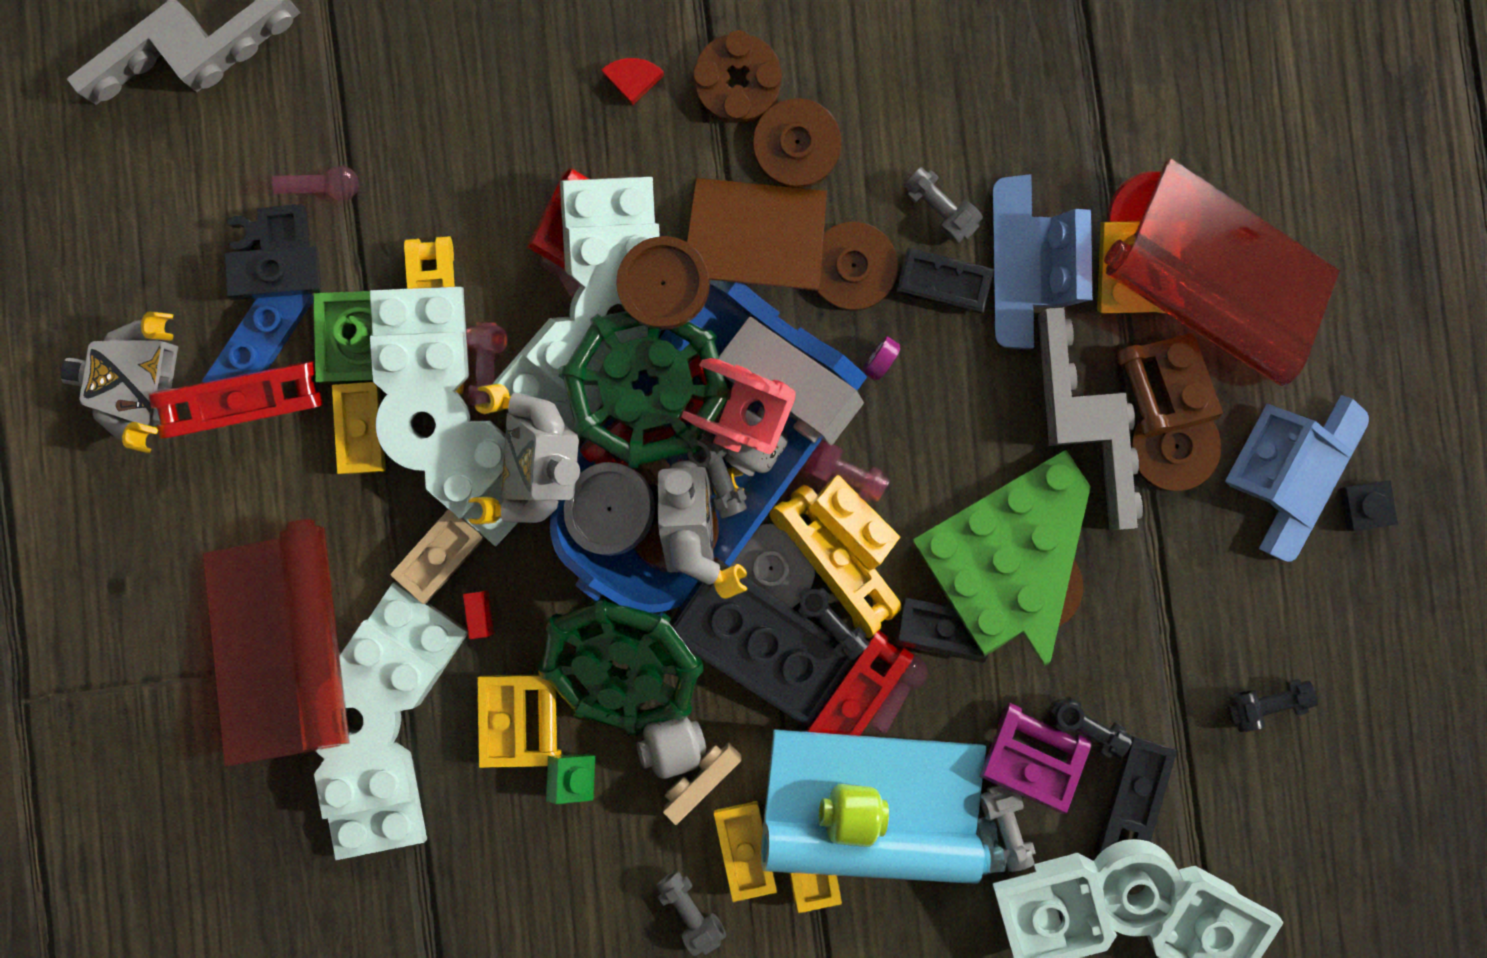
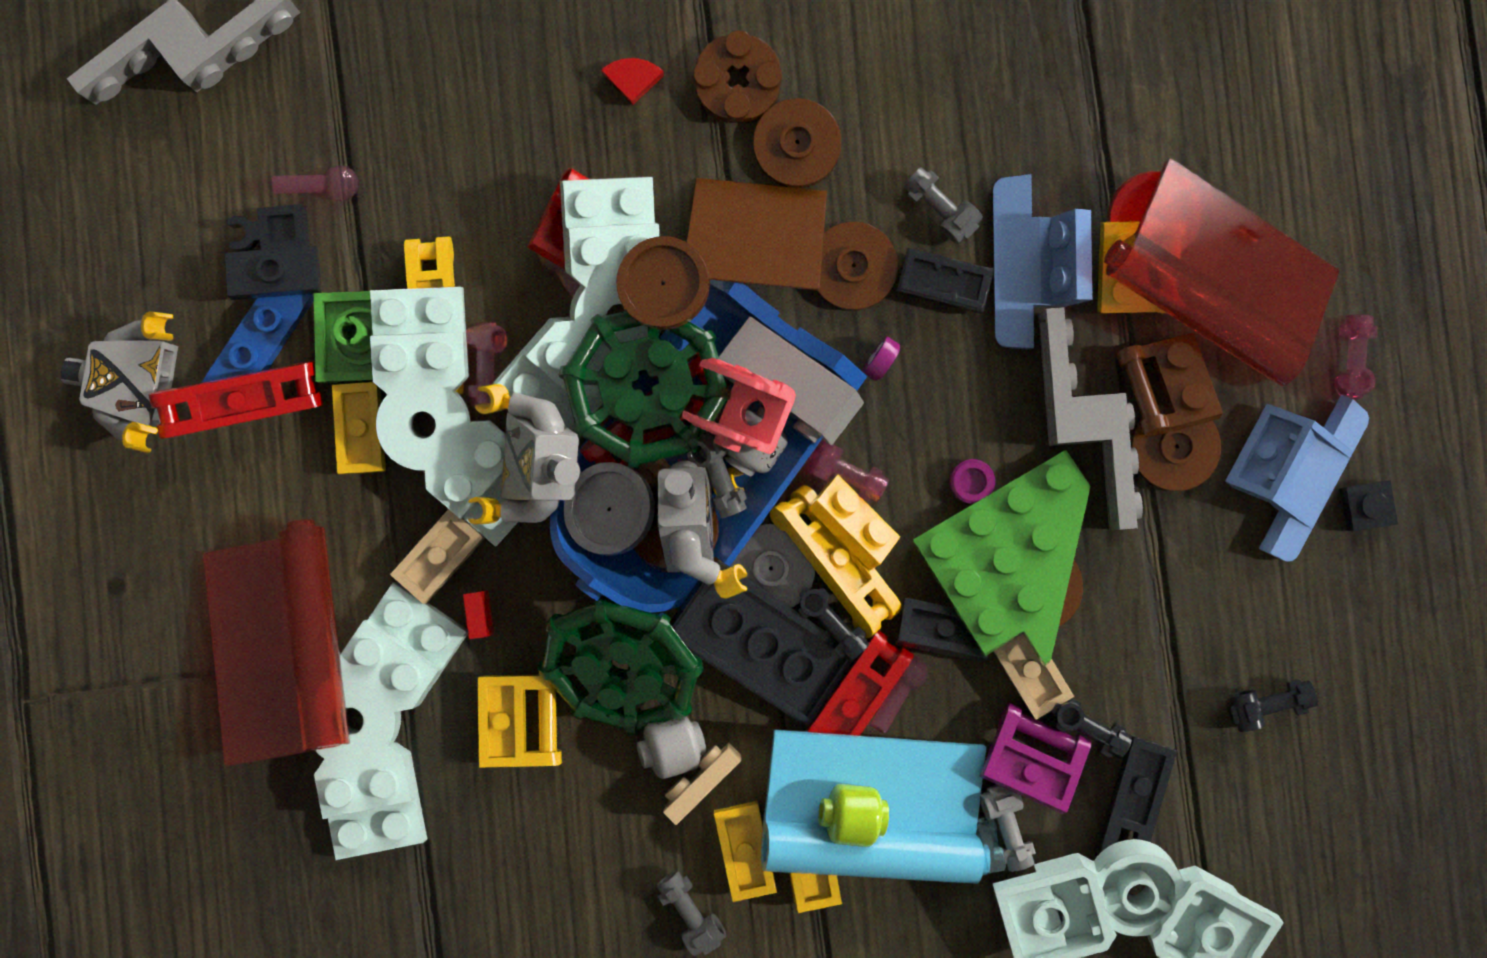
(570, 778): green plate -> none
(971, 481): none -> magenta tile
(1037, 684): none -> tan plate
(1357, 378): none -> clear pink bar

